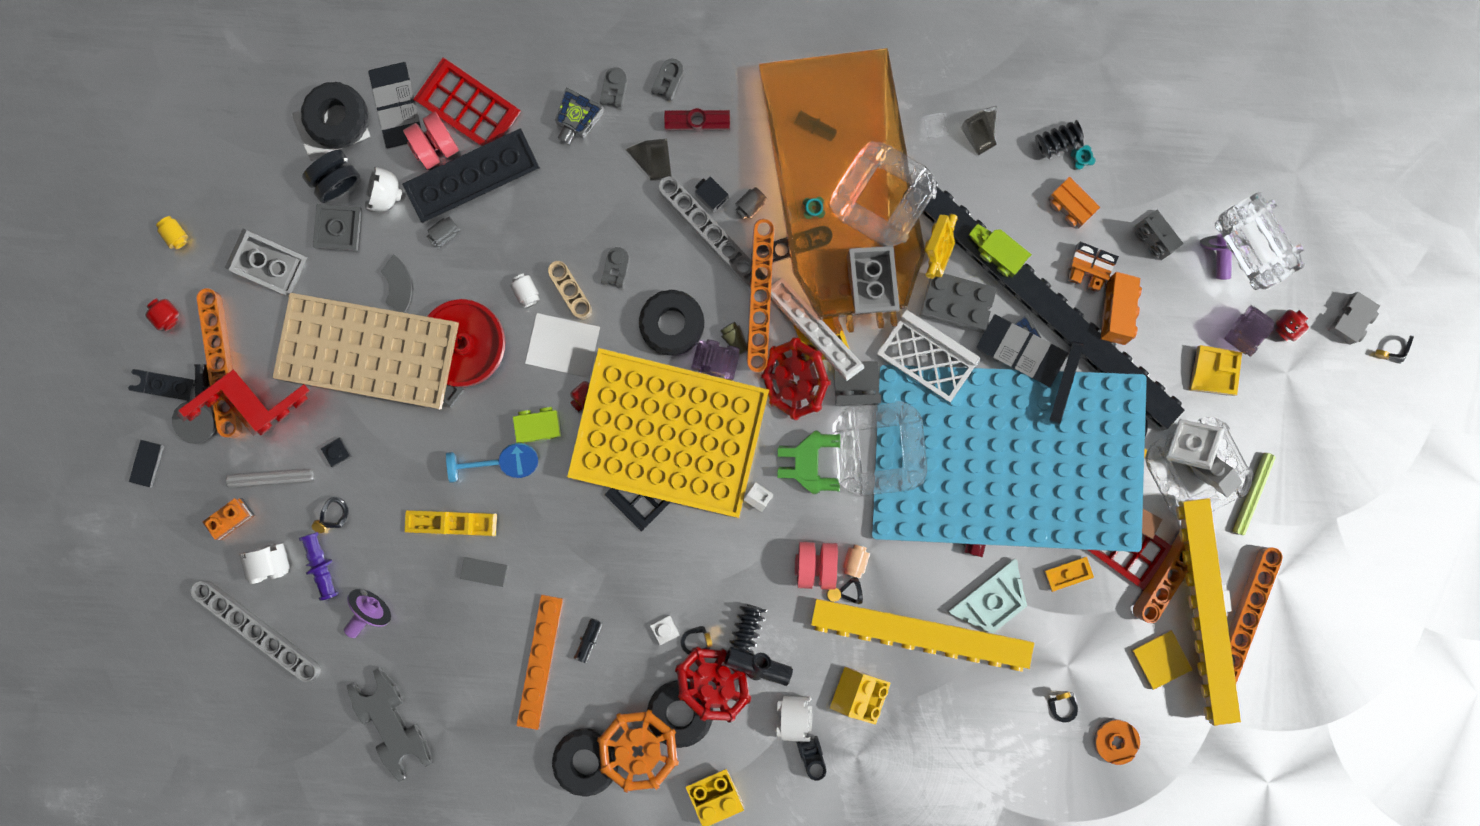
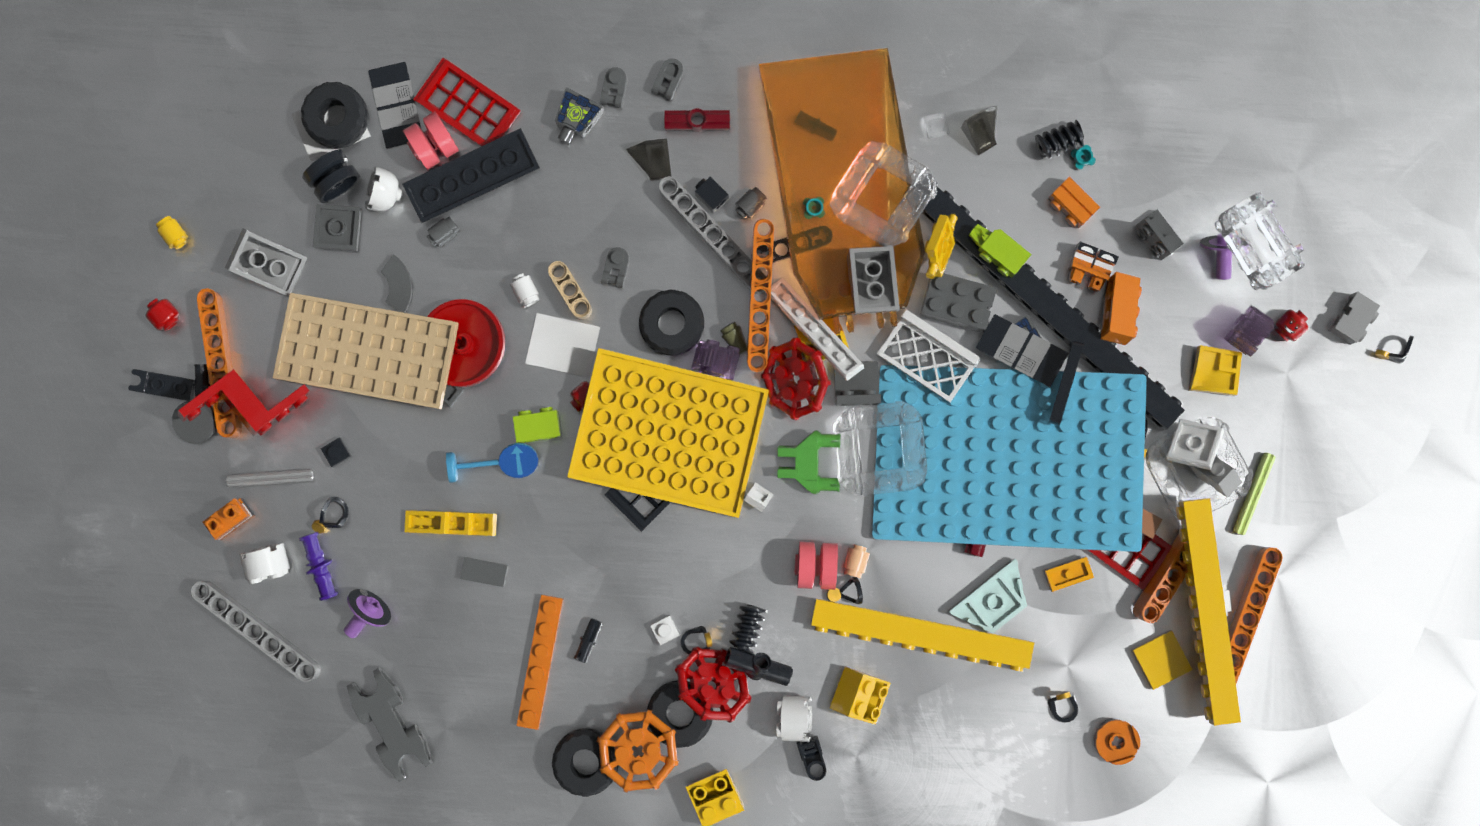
(146, 463): black tile -> none

